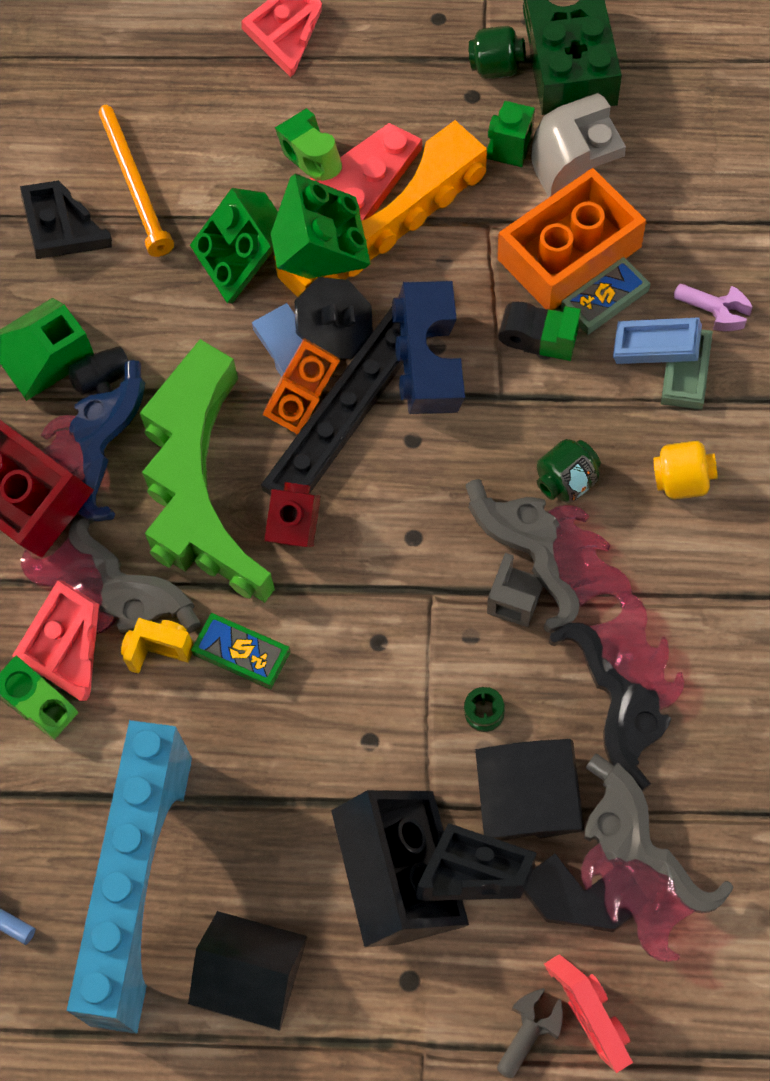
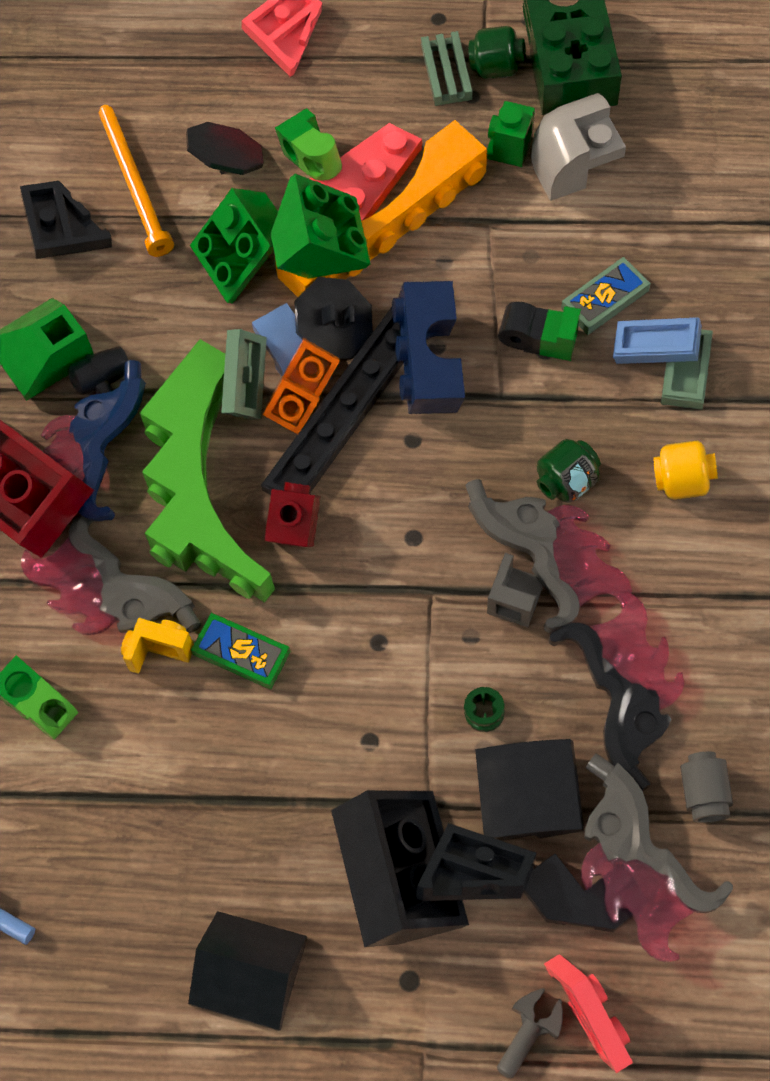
(63, 640): coral wing -> none
(108, 973): dark azure arch -> none
(224, 148): none -> black piece
(244, 374): none -> sand green tile
(442, 44): none -> sand green tile
(570, 239): orange brick -> none
(706, 787): none -> dark grey brick
(718, 306): lavender bar -> none

